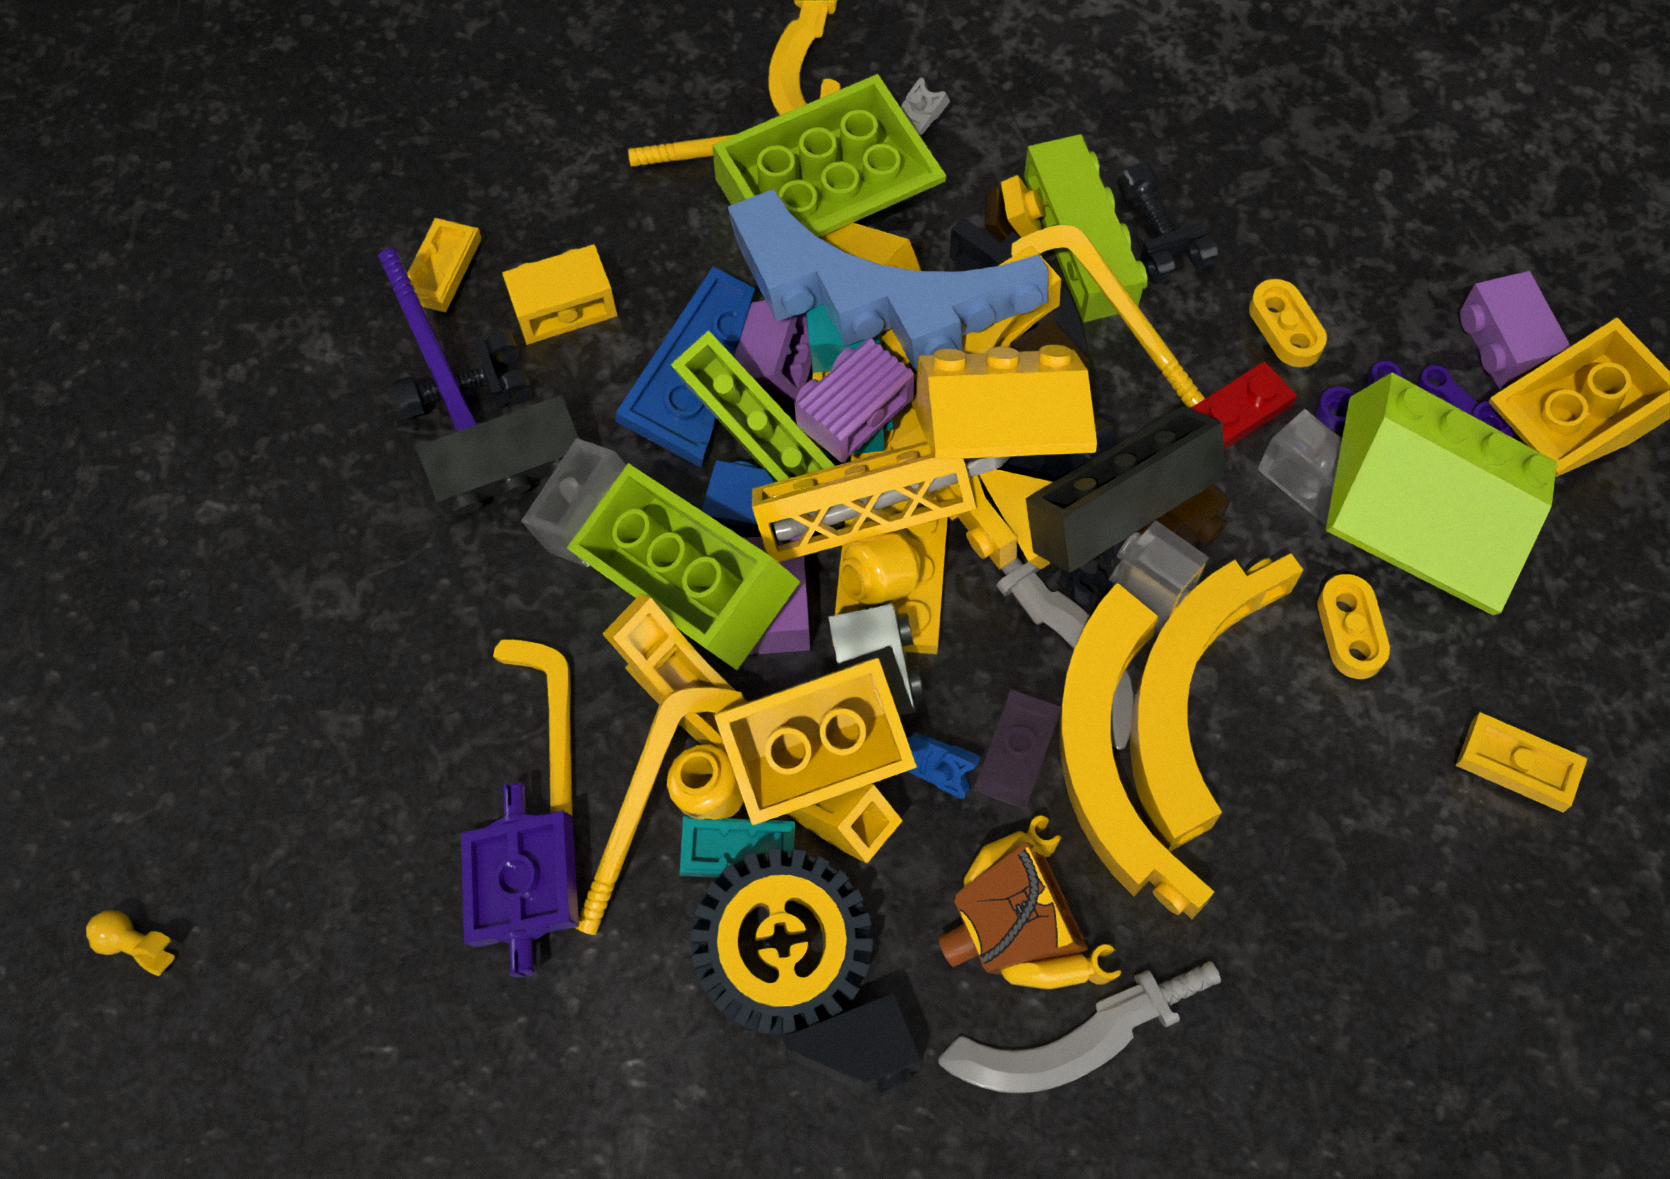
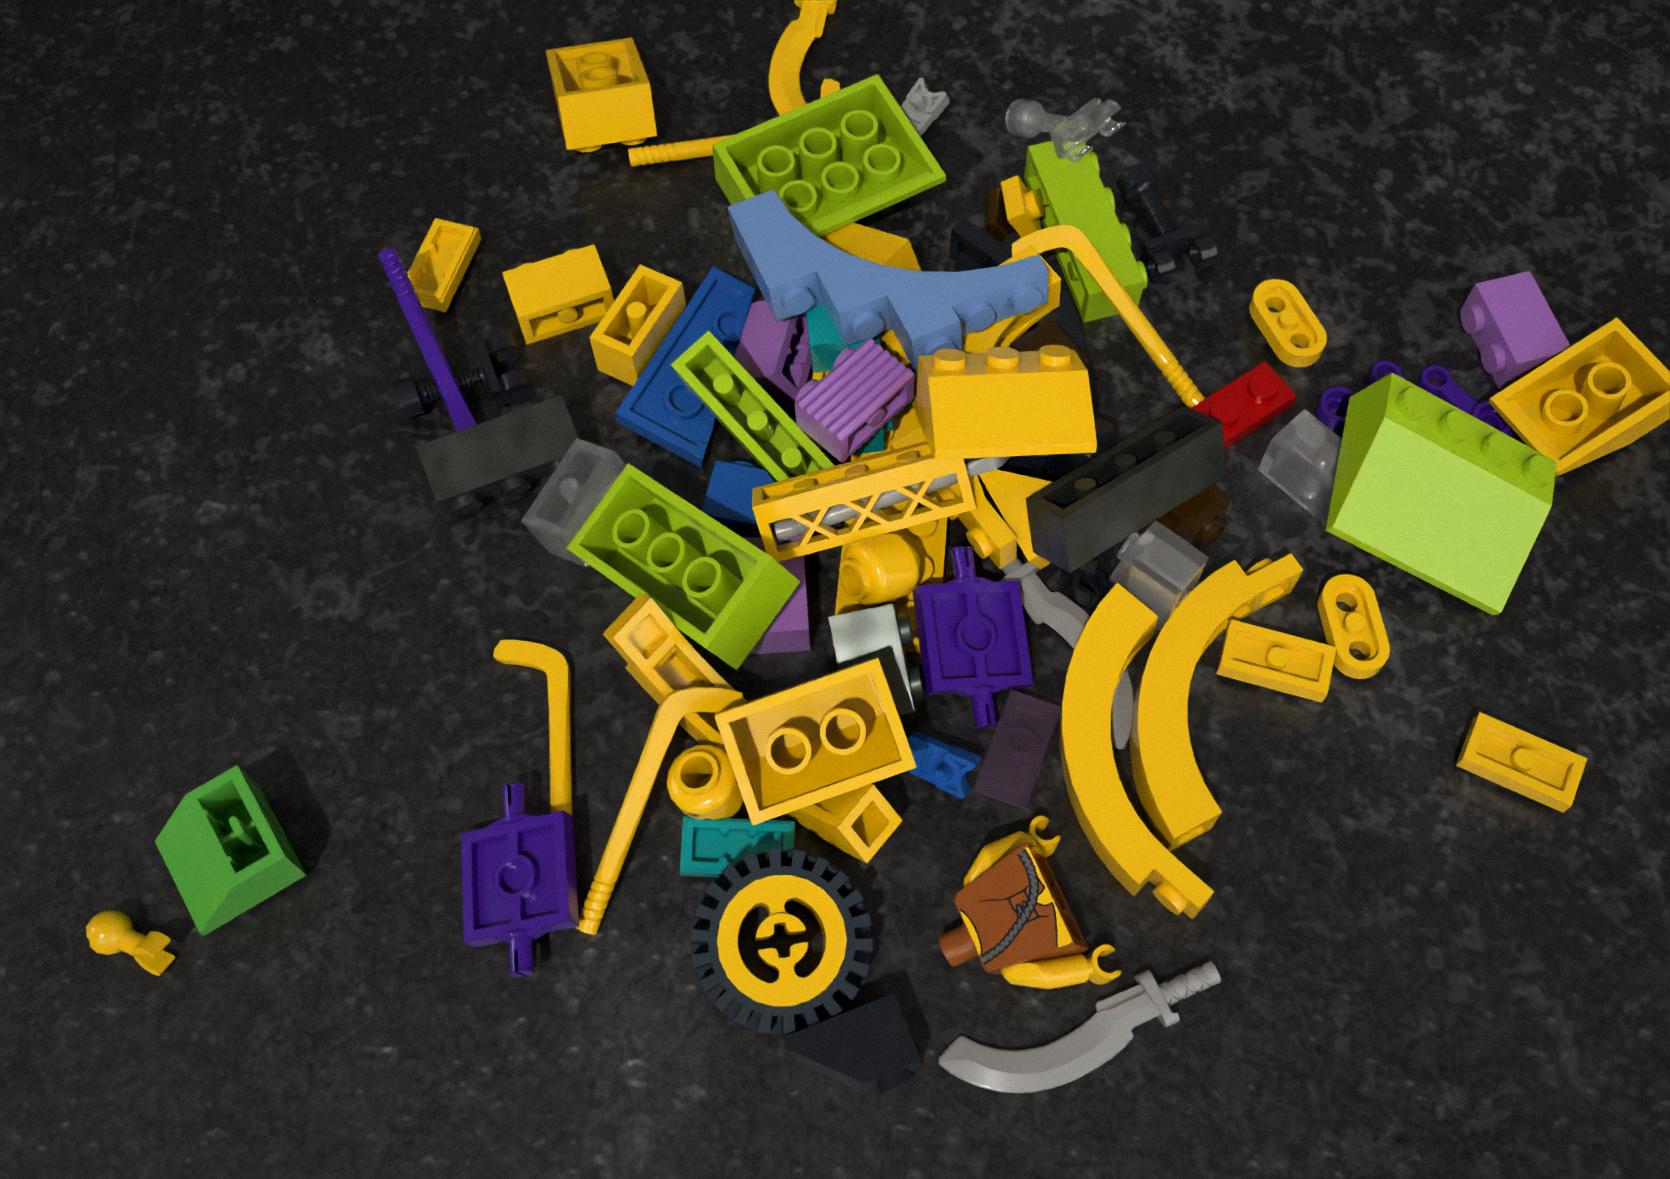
(226, 850): none -> bright green slope
(601, 94): none -> yellow slope
(637, 324): none -> yellow brick
(972, 637): none -> dark purple plate
(1028, 118): none -> clear bar
(1276, 660): none -> yellow plate

